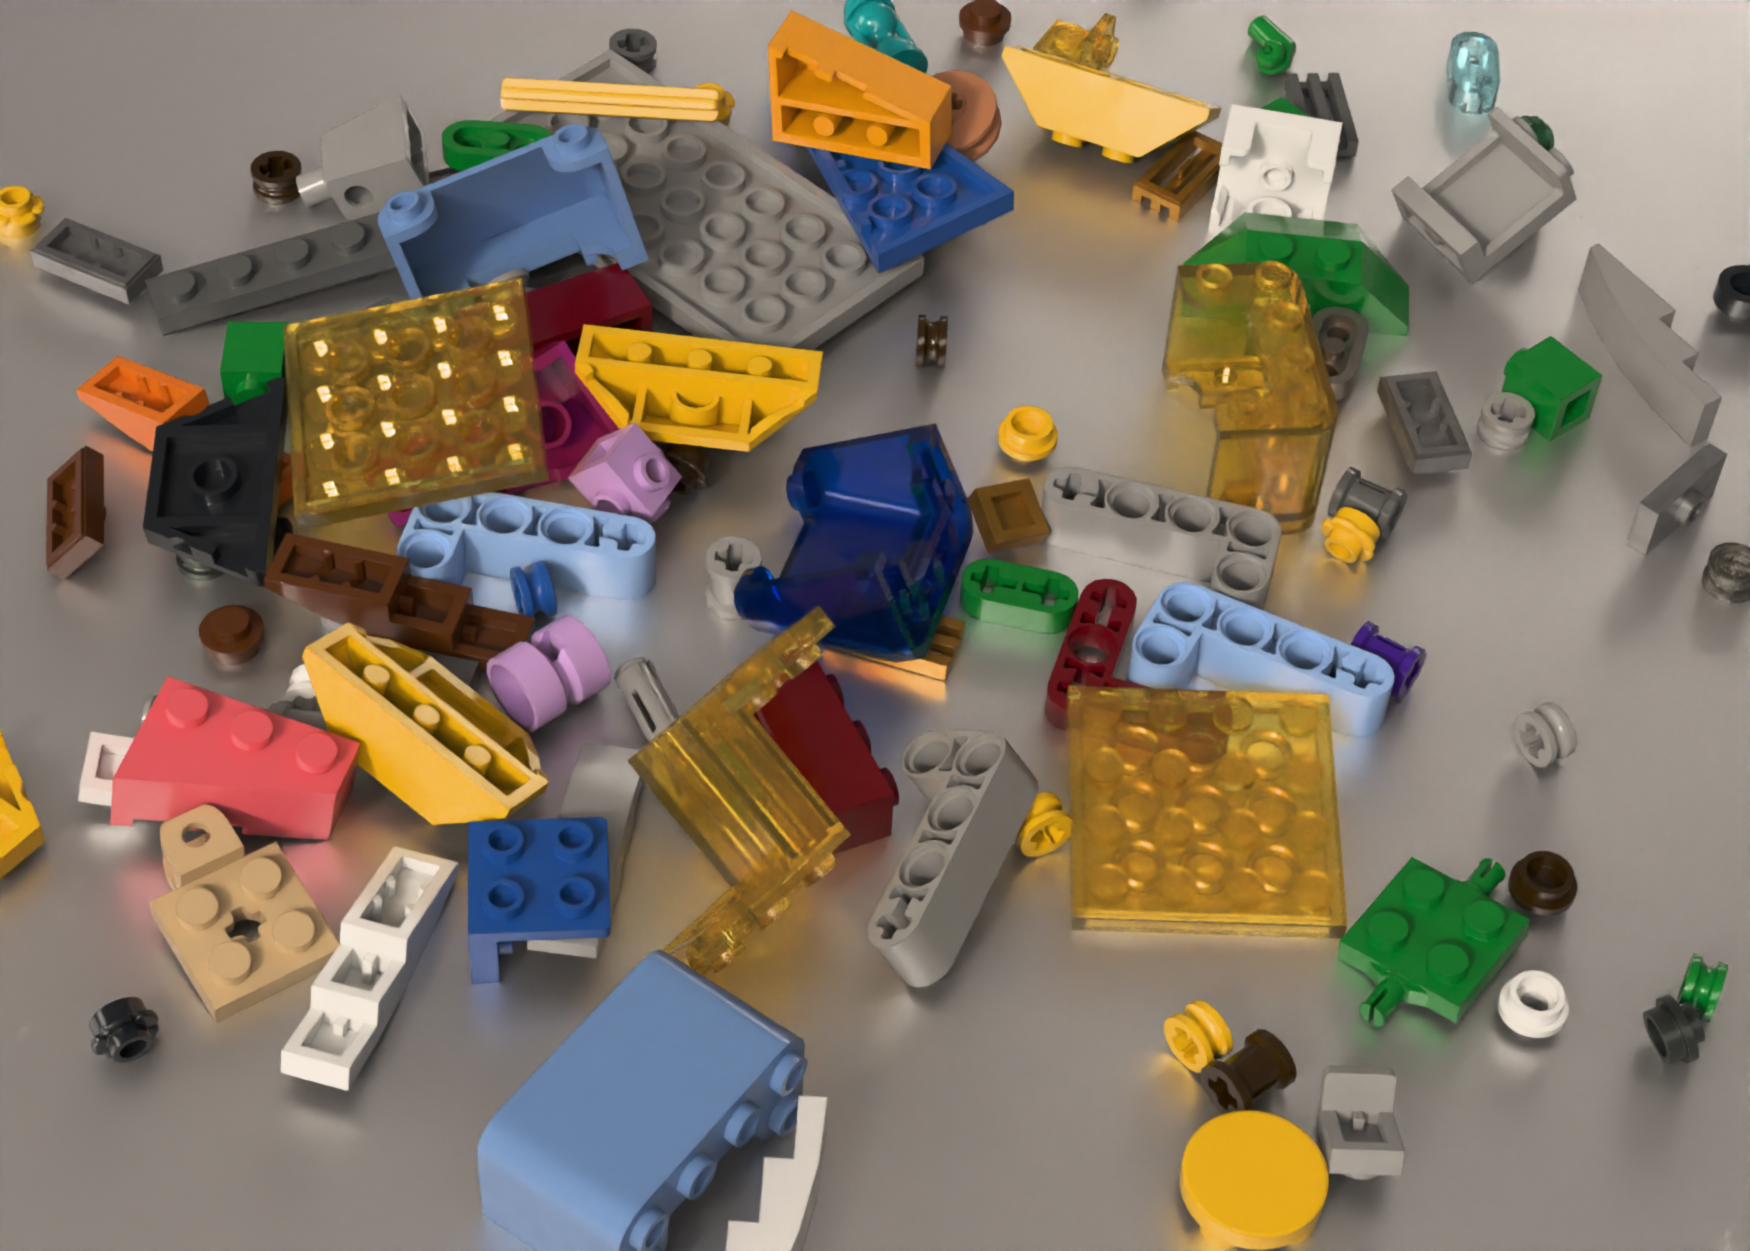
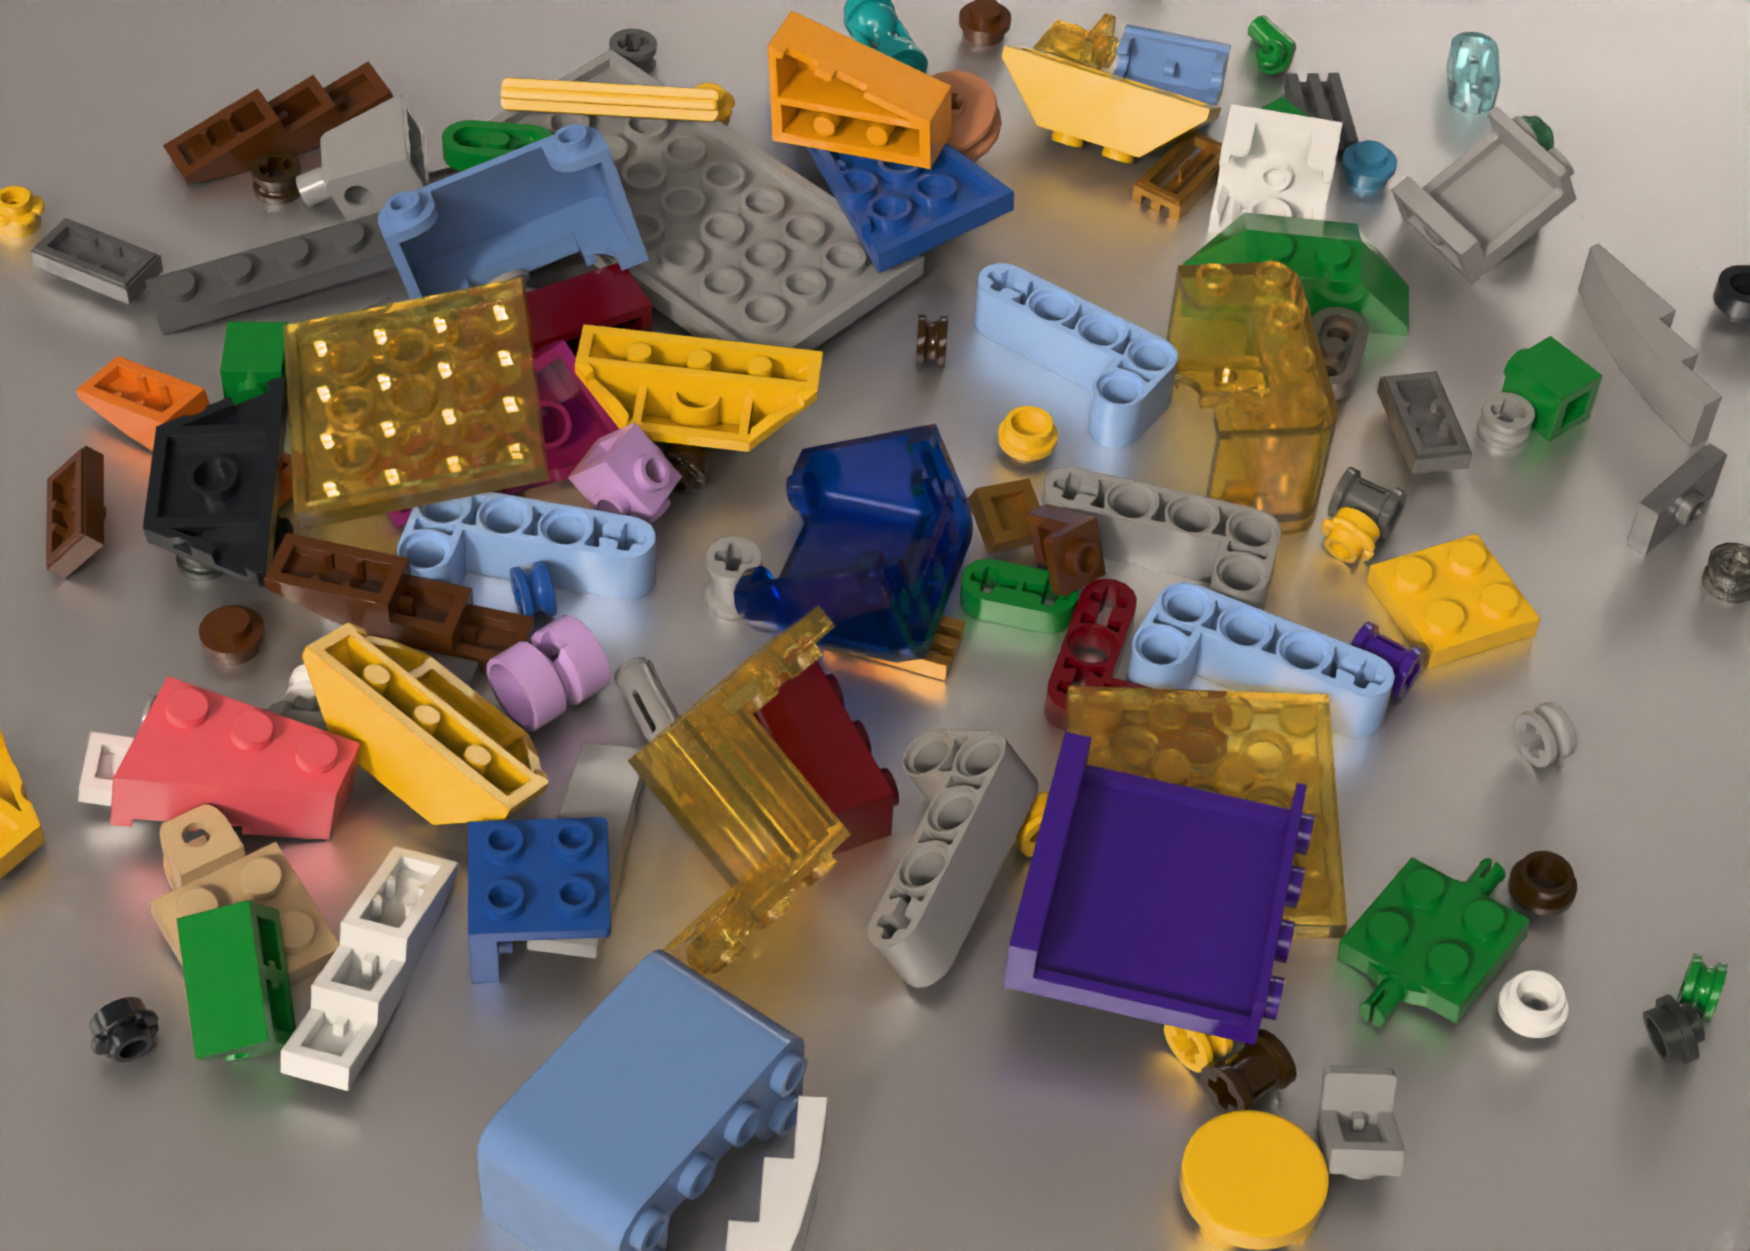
(236, 981): none -> green hinge
(288, 123): none -> reddish brown slope
(1067, 547): none -> reddish brown bracket
(1113, 358): none -> light blue beam
(1158, 899): none -> dark purple panel
(1173, 62): none -> medium blue hinge
(1368, 164): none -> dark azure plate
(1452, 600): none -> yellow plate

